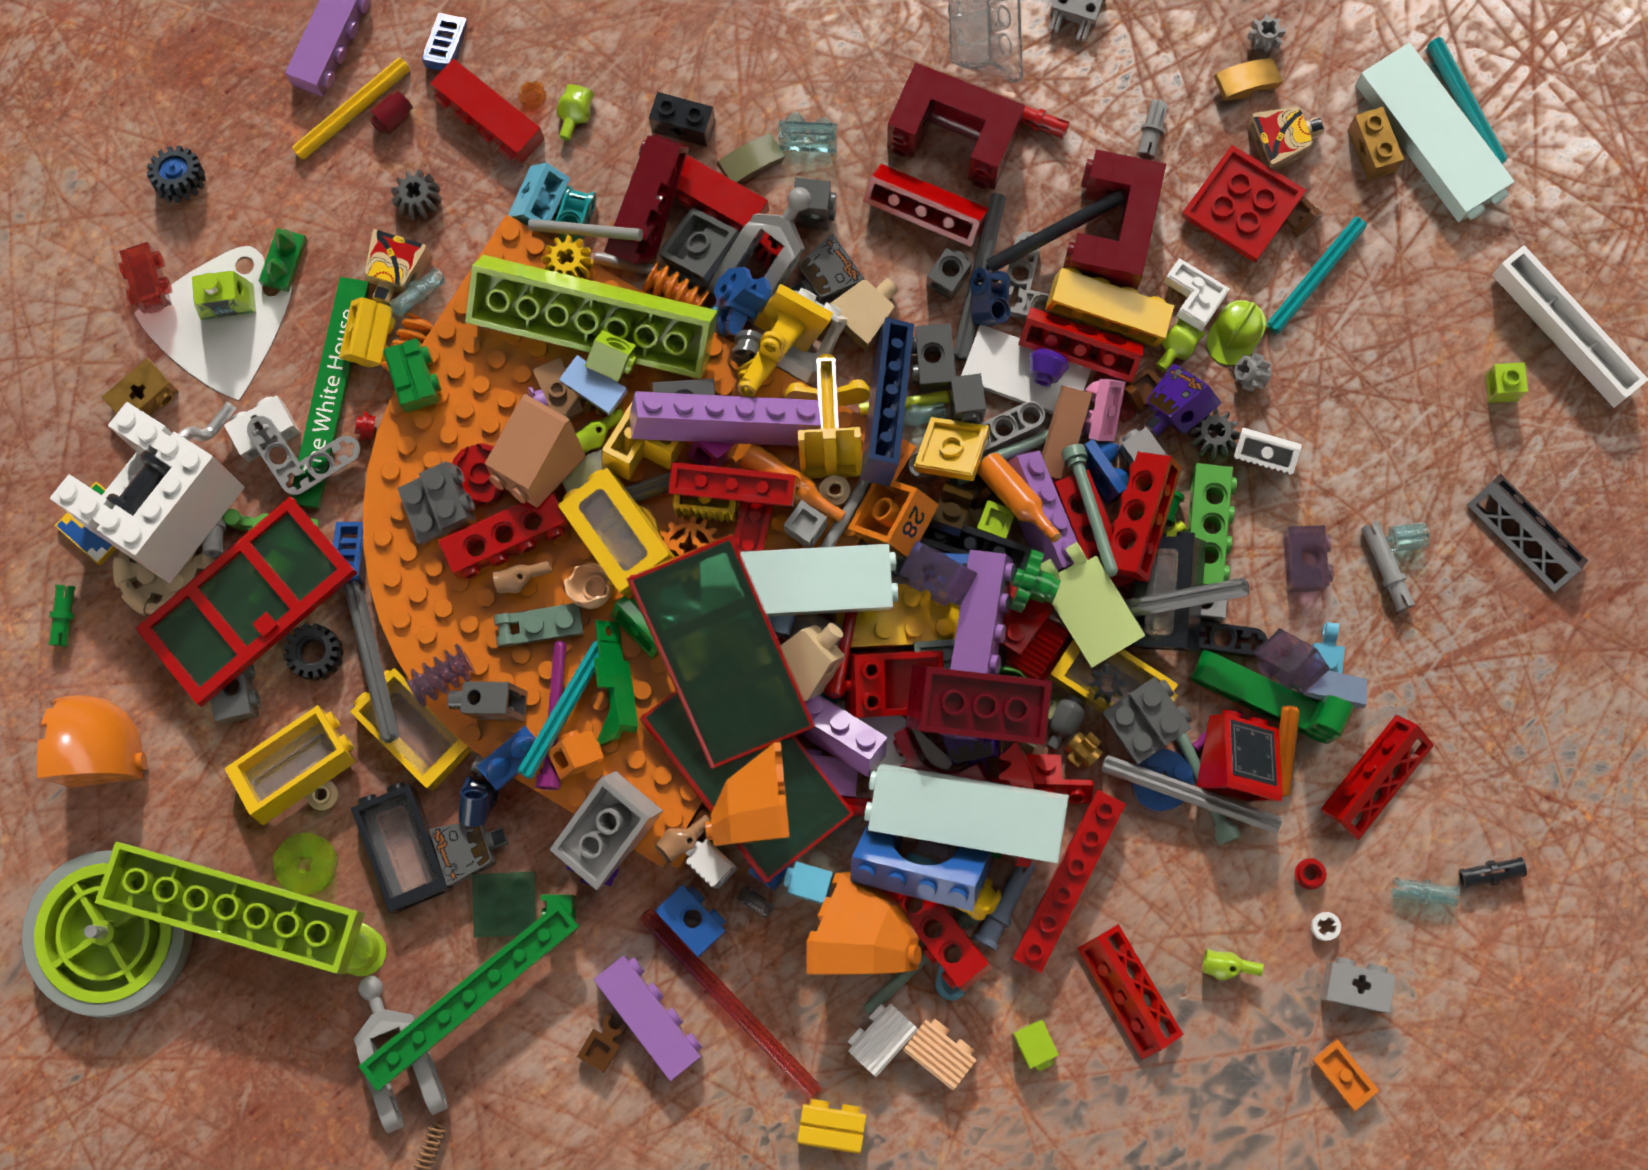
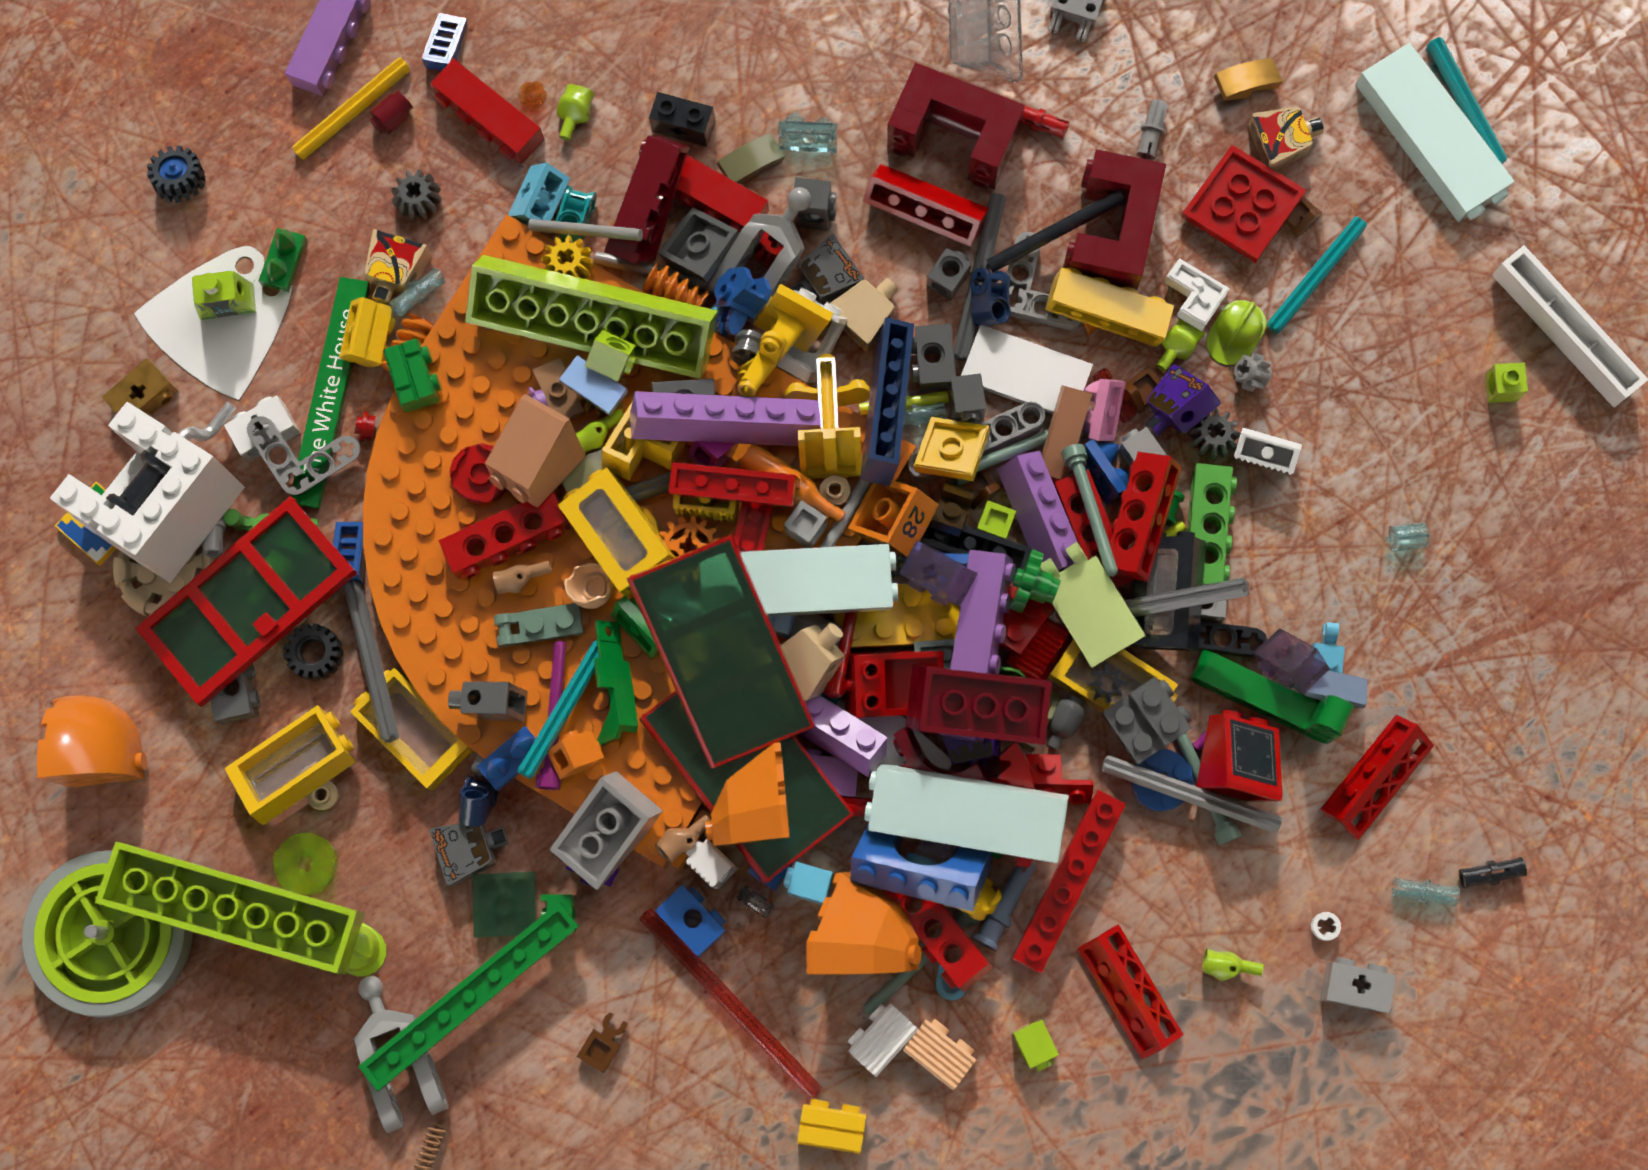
(61, 615): green pin -> none
(144, 273): clear red brick -> none
(400, 847): piece -> none
(437, 502): dark grey plate -> none
(440, 675): piece -> none
(648, 1017): medium lavender brick -> none
(1015, 493): orange piece -> none
(1047, 366): dark purple cone -> none
(1082, 344): red brick -> none
(1083, 750): pearl gold gear -> none
(1272, 38): light grey gear -> none
(1288, 735): orange axle -> none
(1299, 575): clear purple brick -> none
(1317, 867): red plate -> none
(1345, 1075): orange plate -> none
(1375, 144): pearl gold brick -> none
(1393, 578): light grey pin -> none
(1536, 525): black fence -> none

